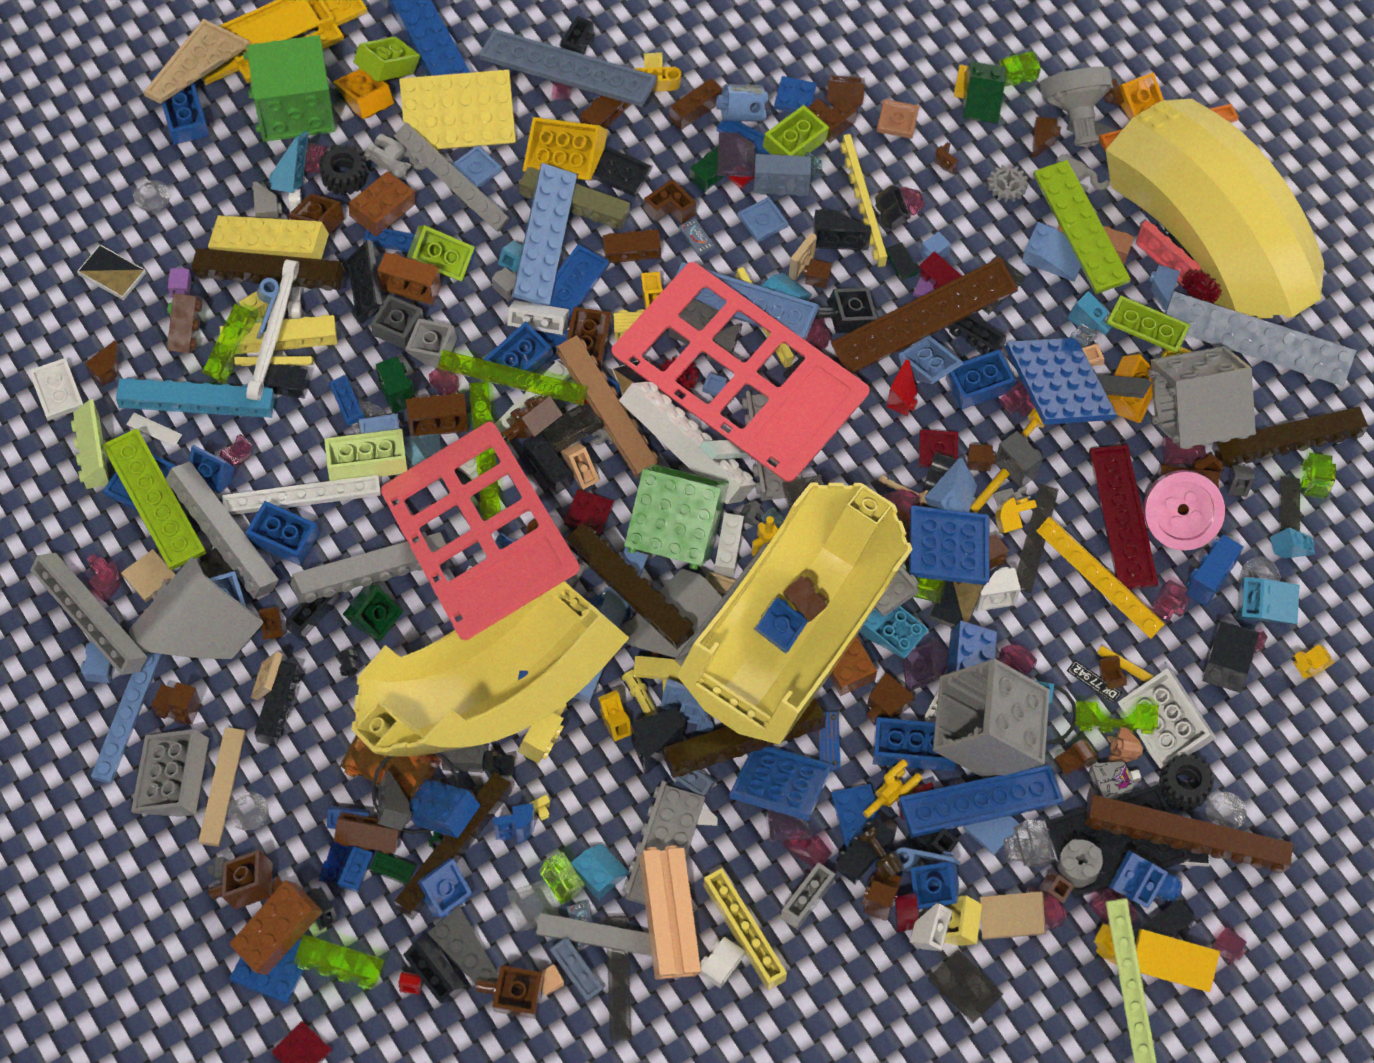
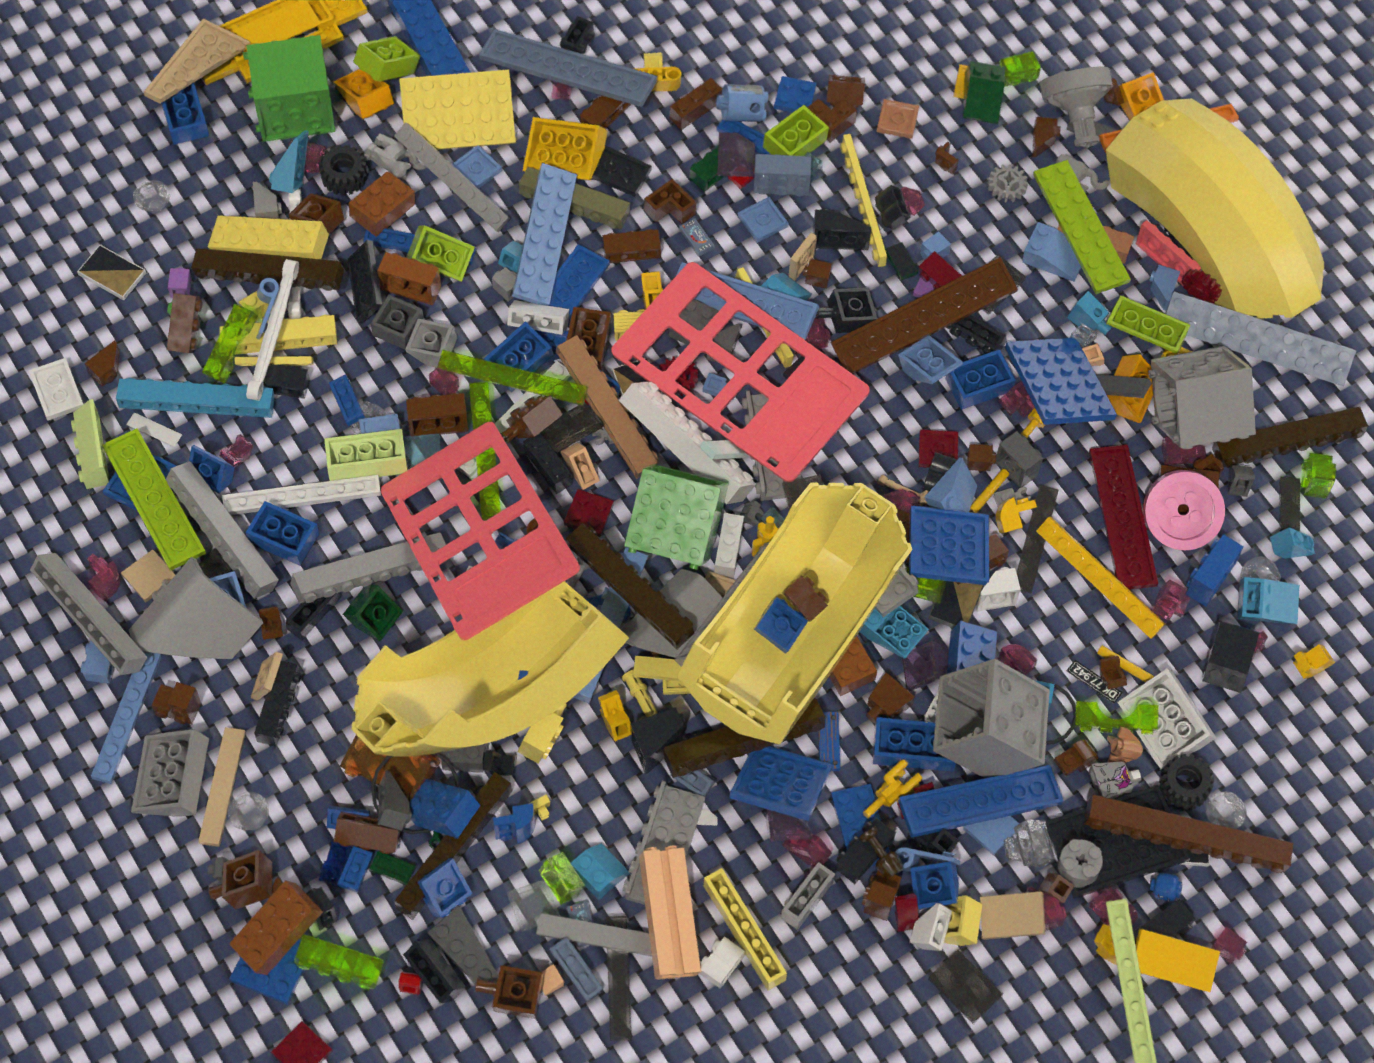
(348, 662): black wheel -> none
(394, 383): dark green brick -> none
(678, 696): medium blue slope -> none
(903, 391): red slope -> none
(1138, 879): blue brick -> none

